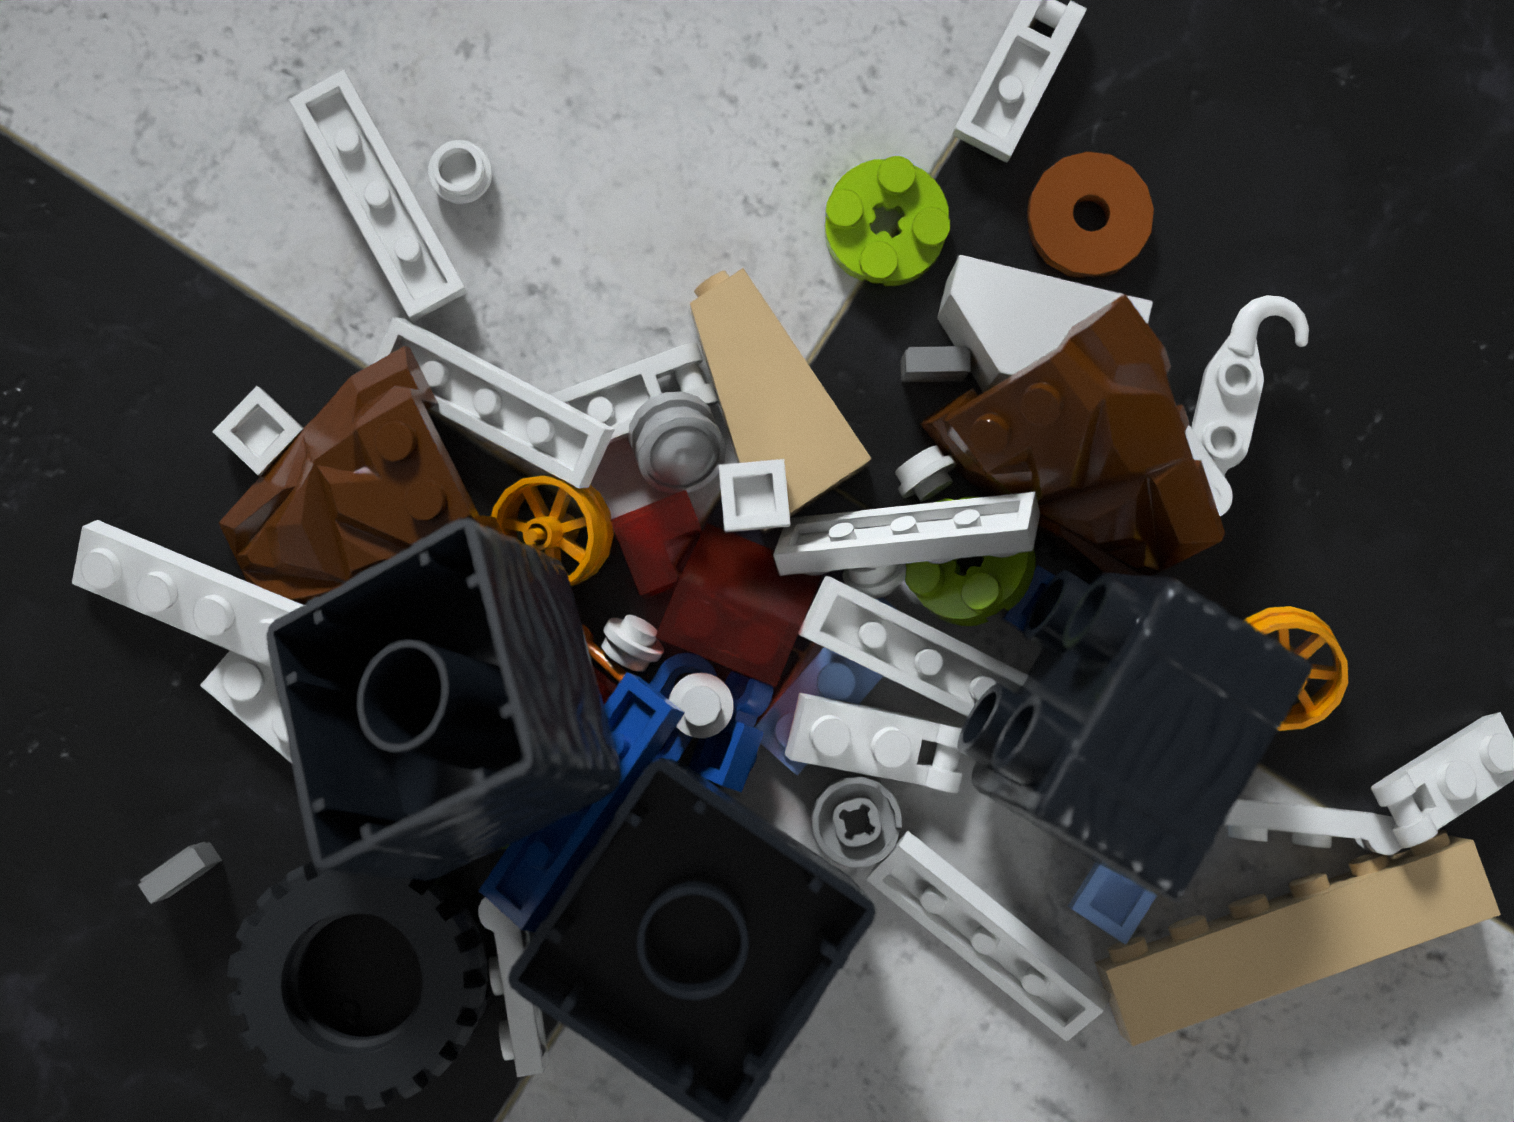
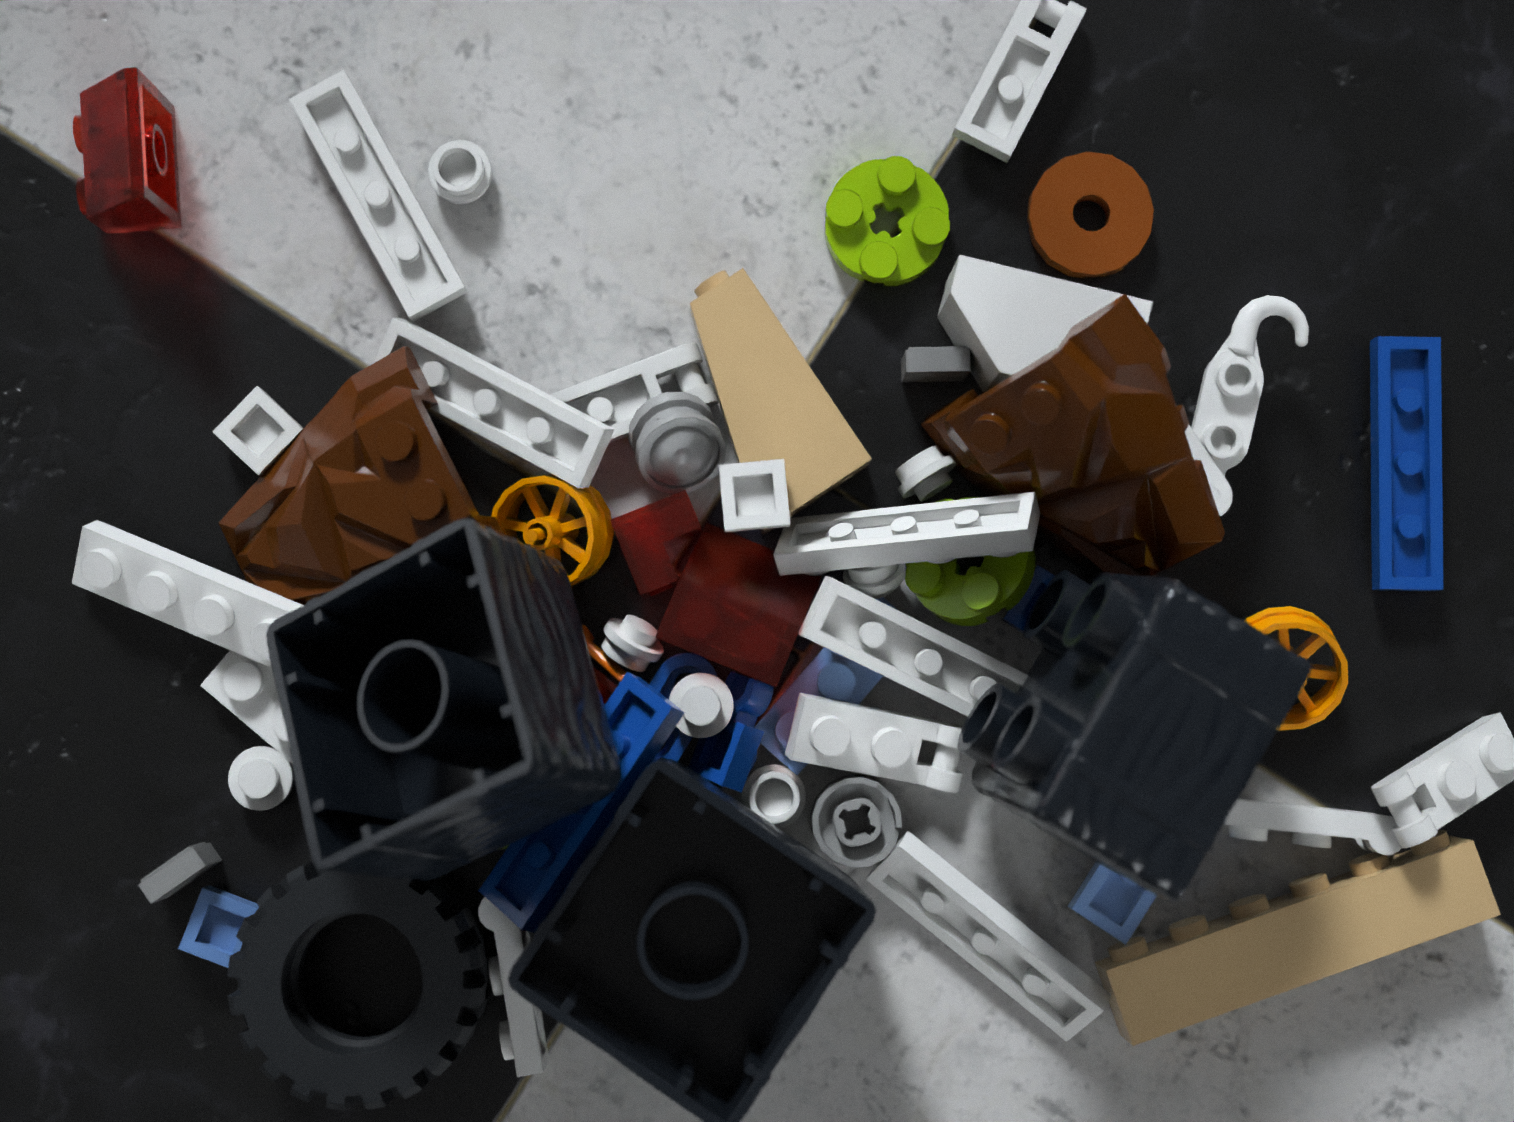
(128, 155): none -> clear red slope
(215, 925): none -> medium blue plate
(261, 778): none -> white plate
(775, 794): none -> white plate
(1406, 463): none -> blue plate

